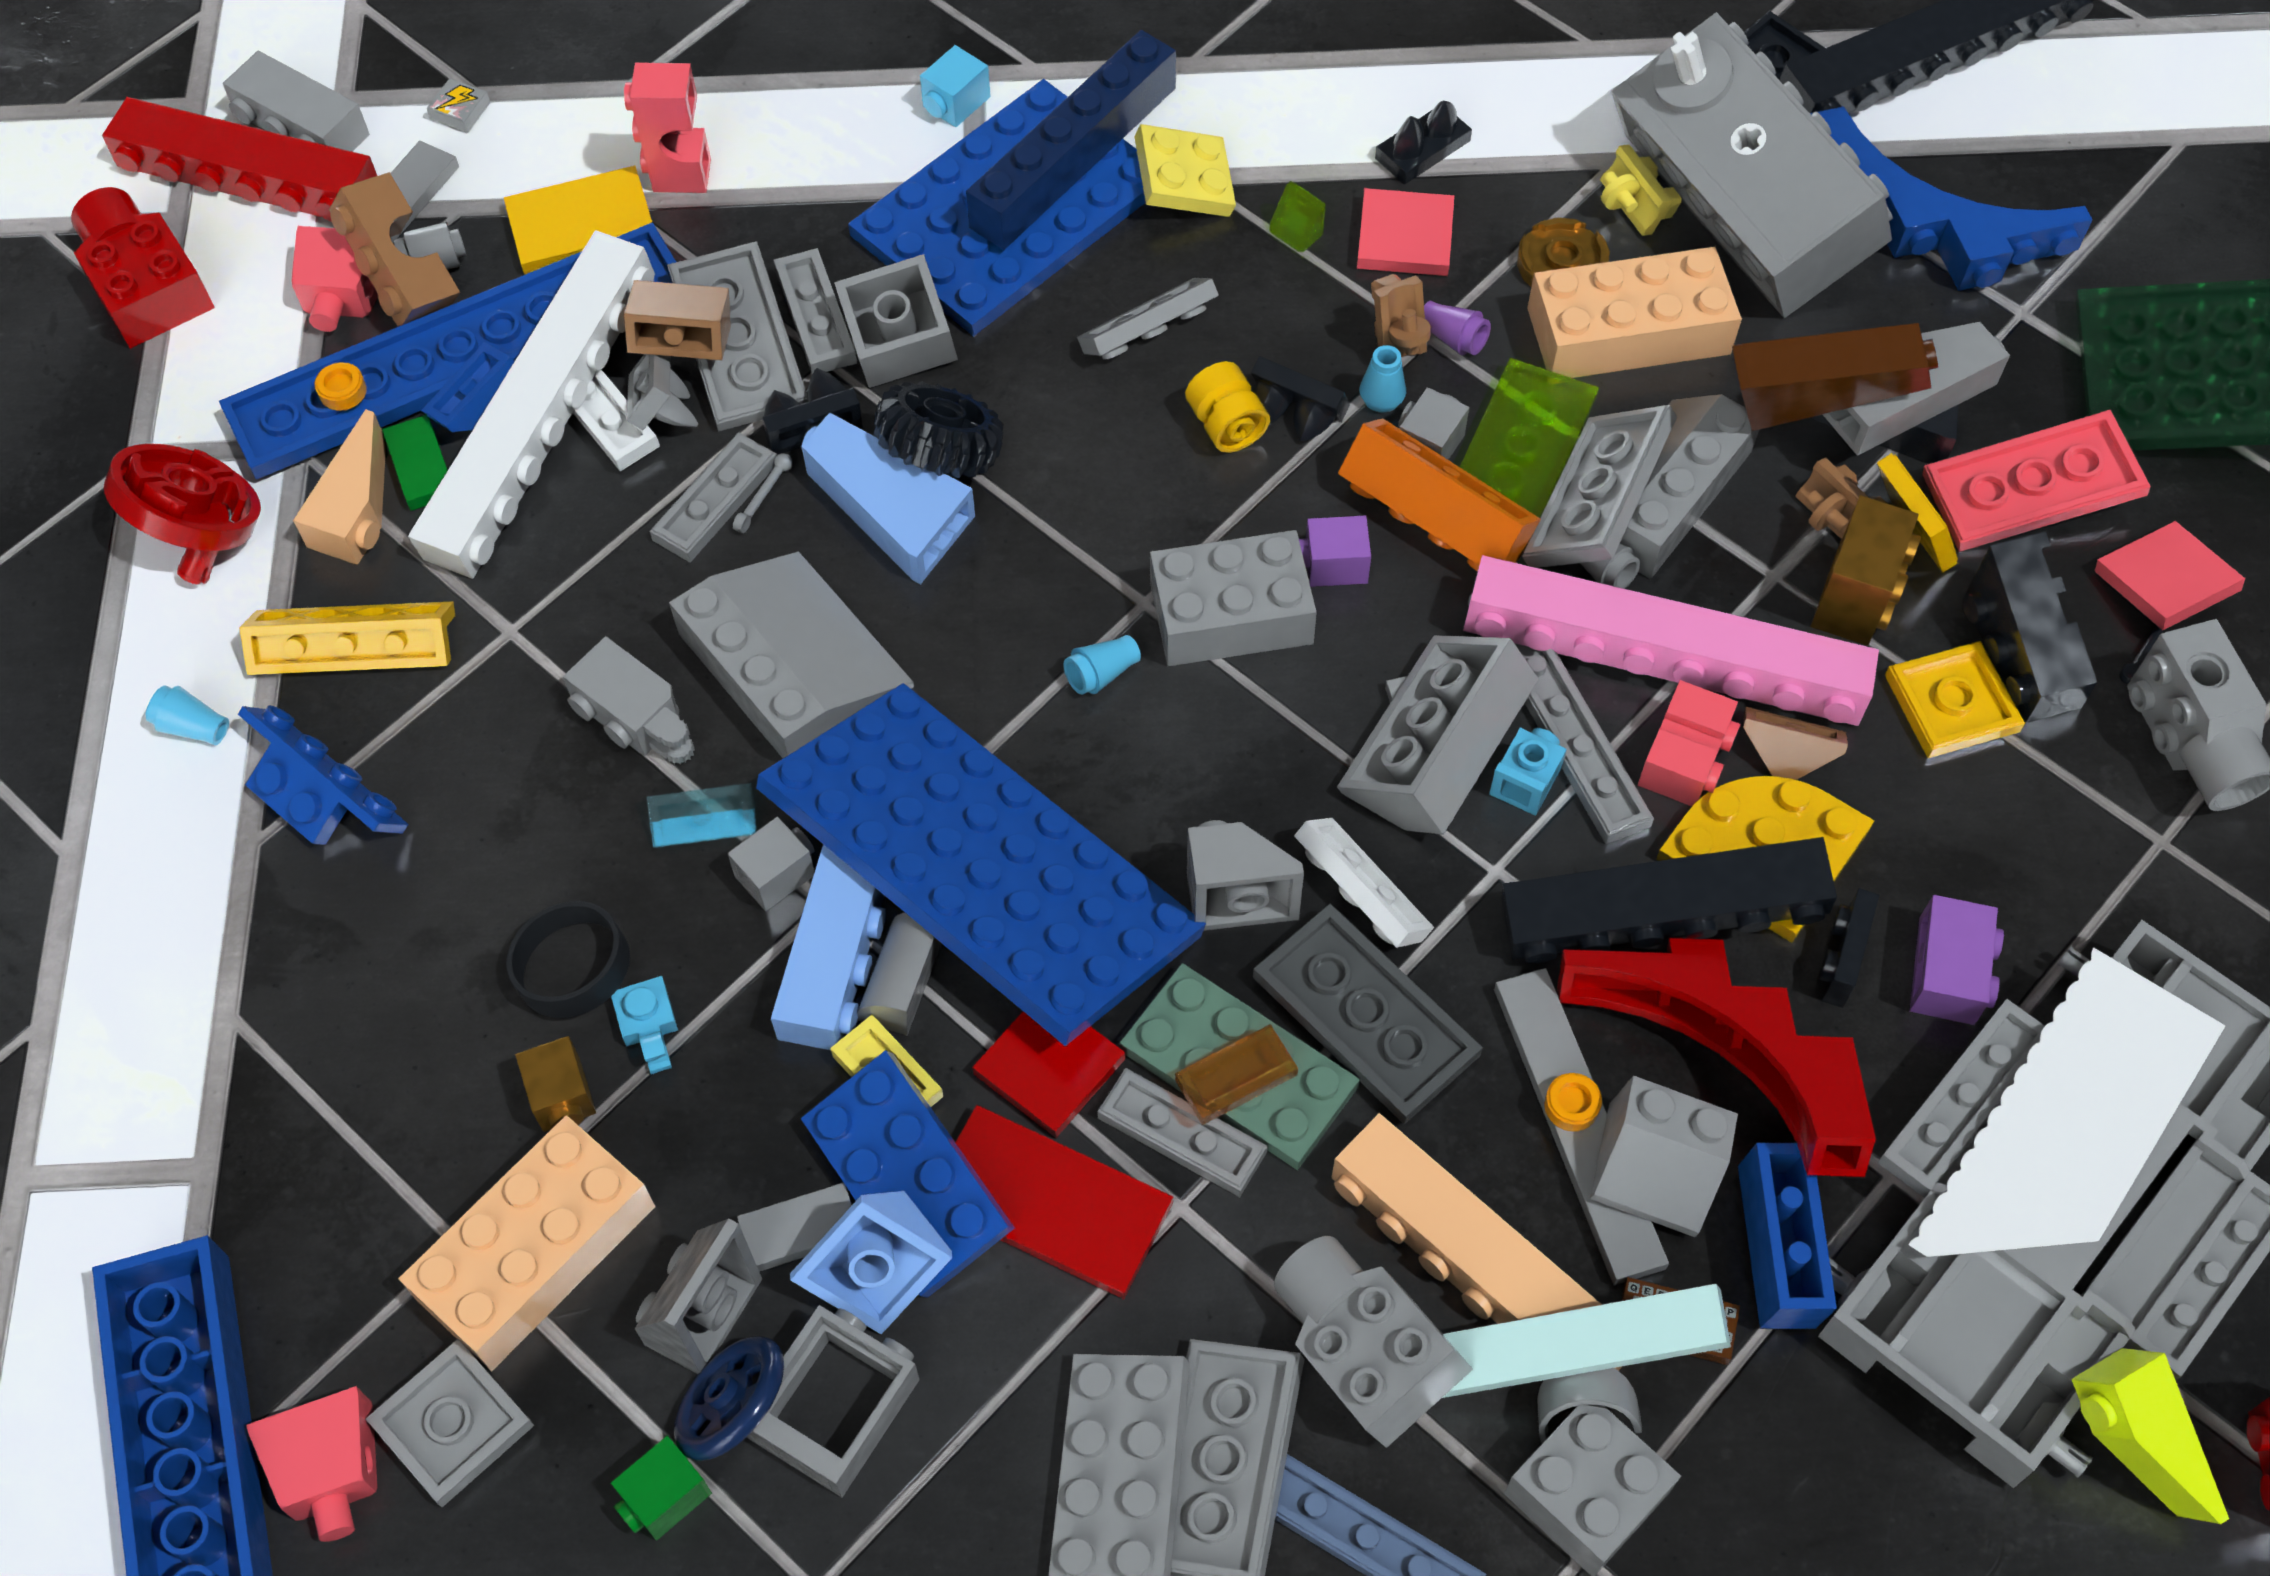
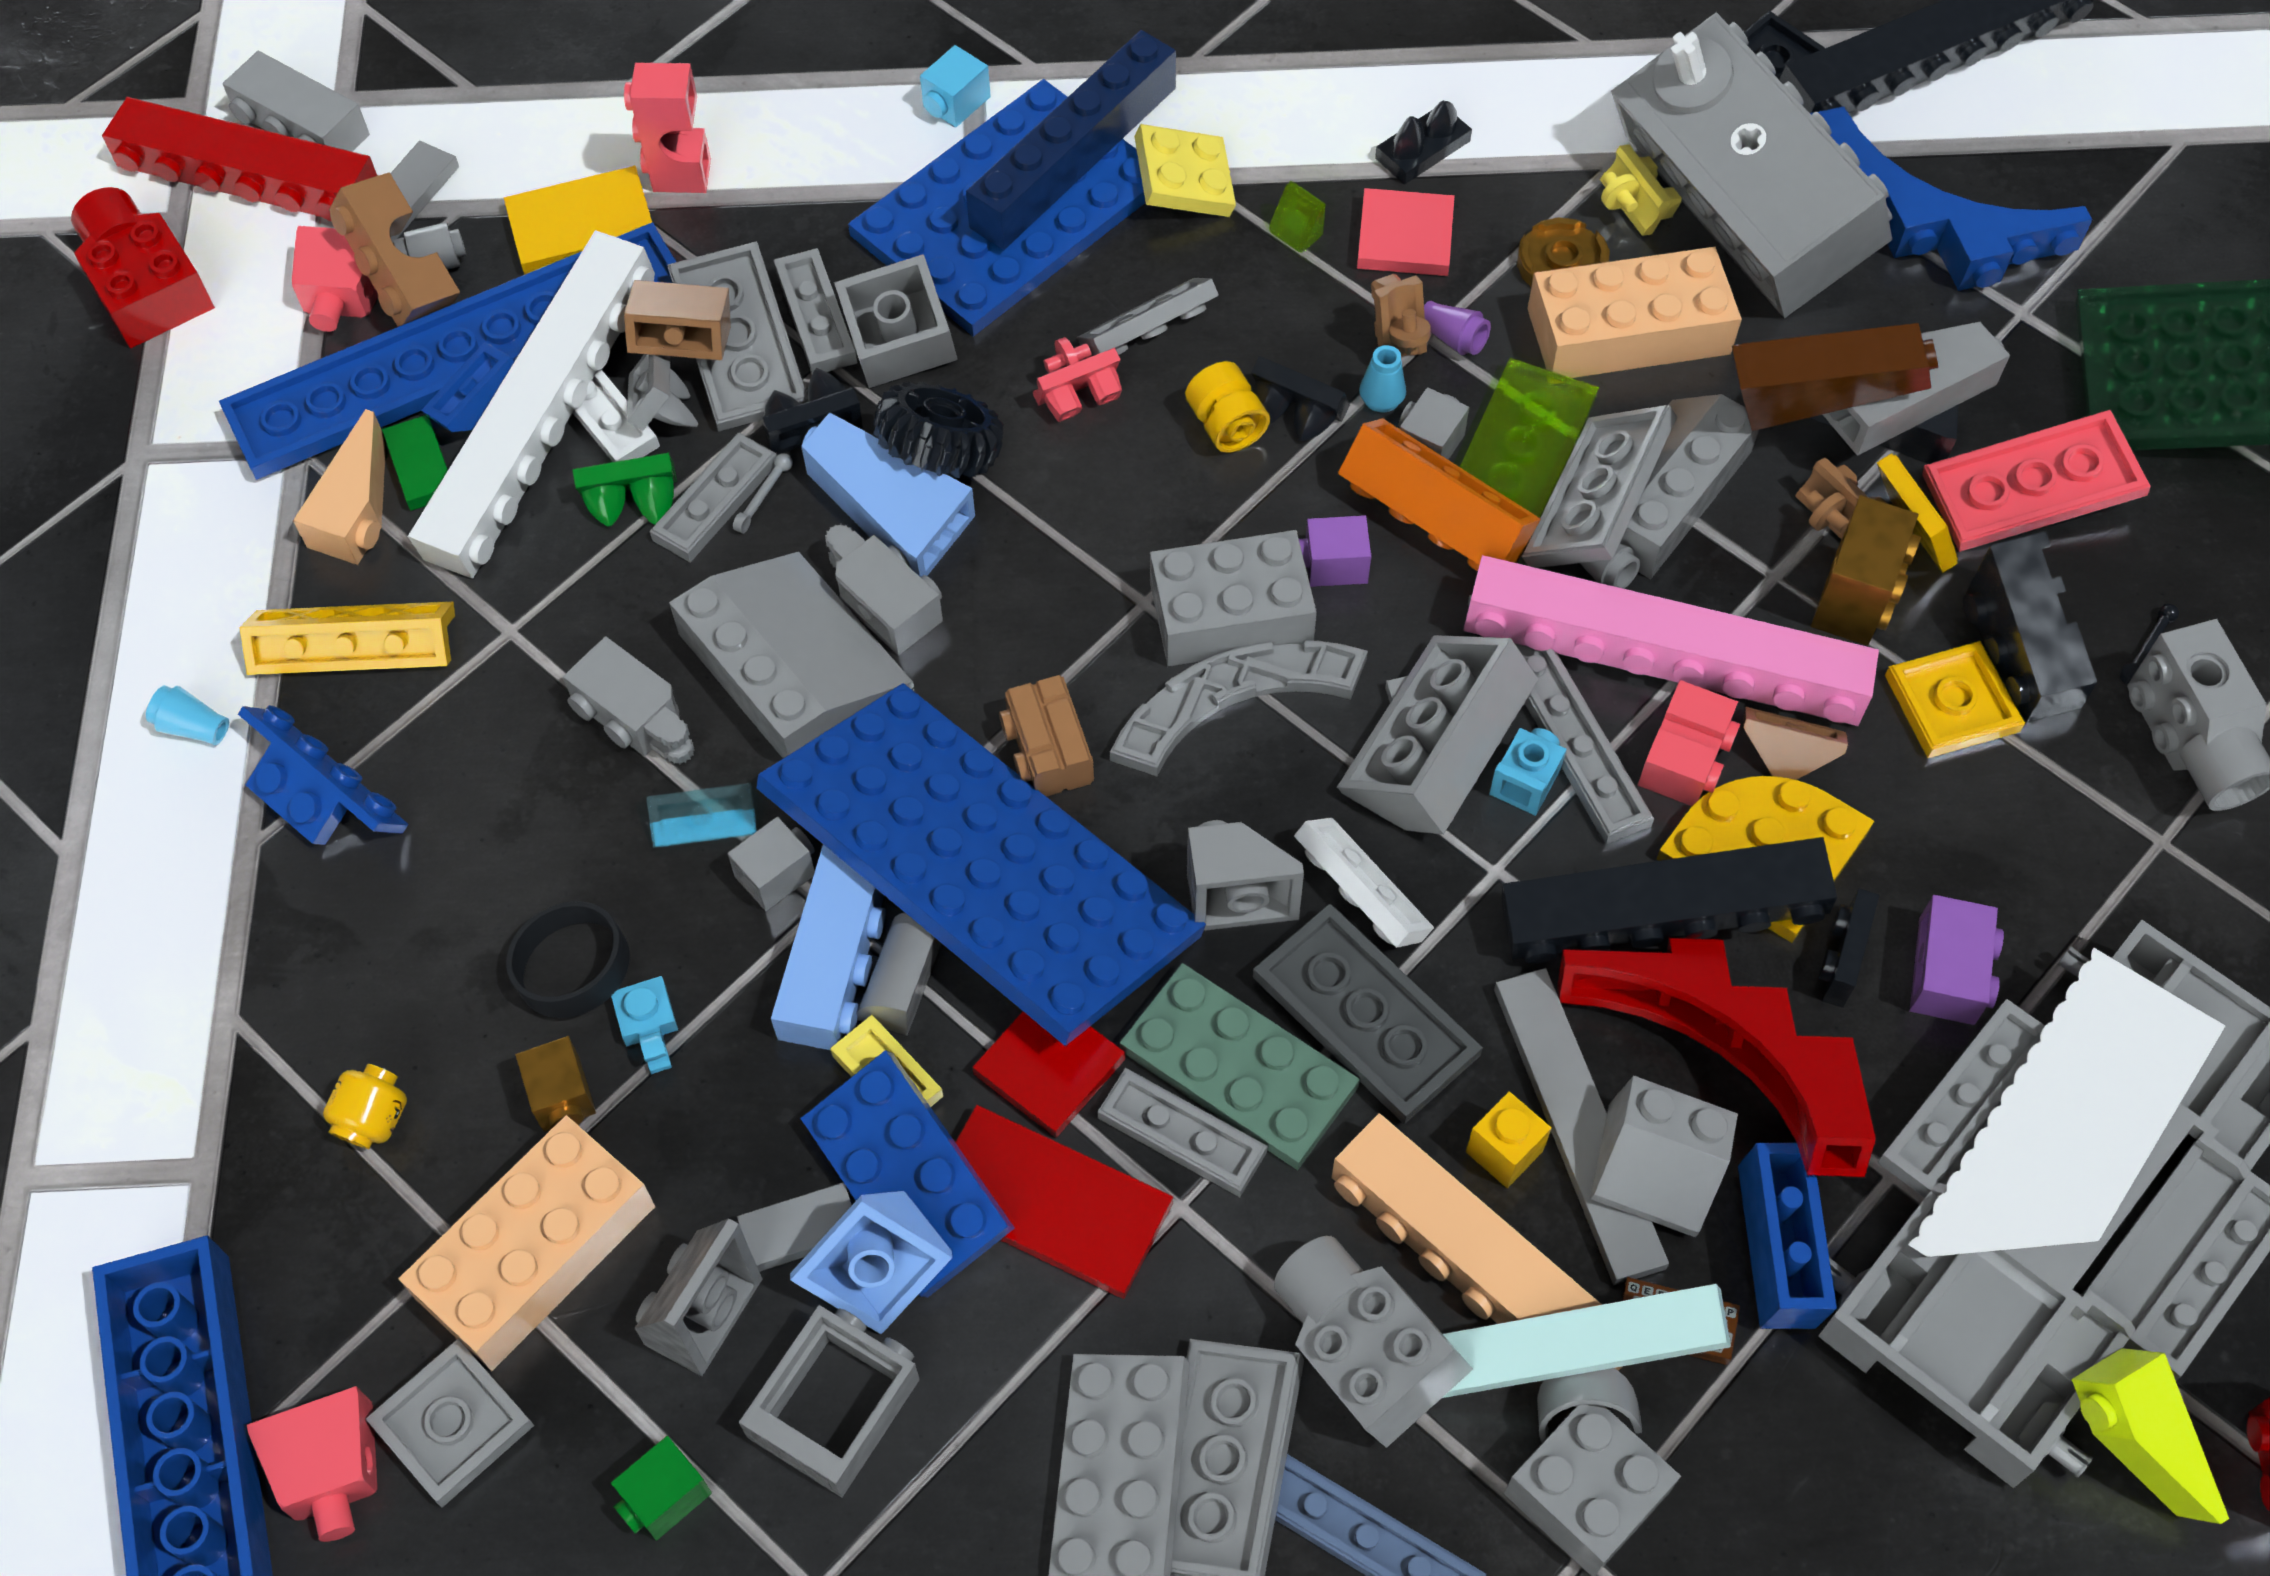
(183, 501): red piece -> none
(340, 386): light orange tile -> none
(365, 1106): none -> yellow head
(458, 105): light grey tile -> none
(647, 477): none -> green tile
(729, 1398): dark blue plate -> none
(883, 588): none -> light grey hinge
(1048, 736): none -> medium nougat brick
(1059, 387): none -> coral hips
(1098, 664): medium azure cone -> none
(1227, 680): none -> light grey tile
(1236, 1074): clear orange tile -> none
(1508, 1139): none -> yellow brick
(1573, 1102): light orange tile -> none
(2169, 575): coral tile -> none

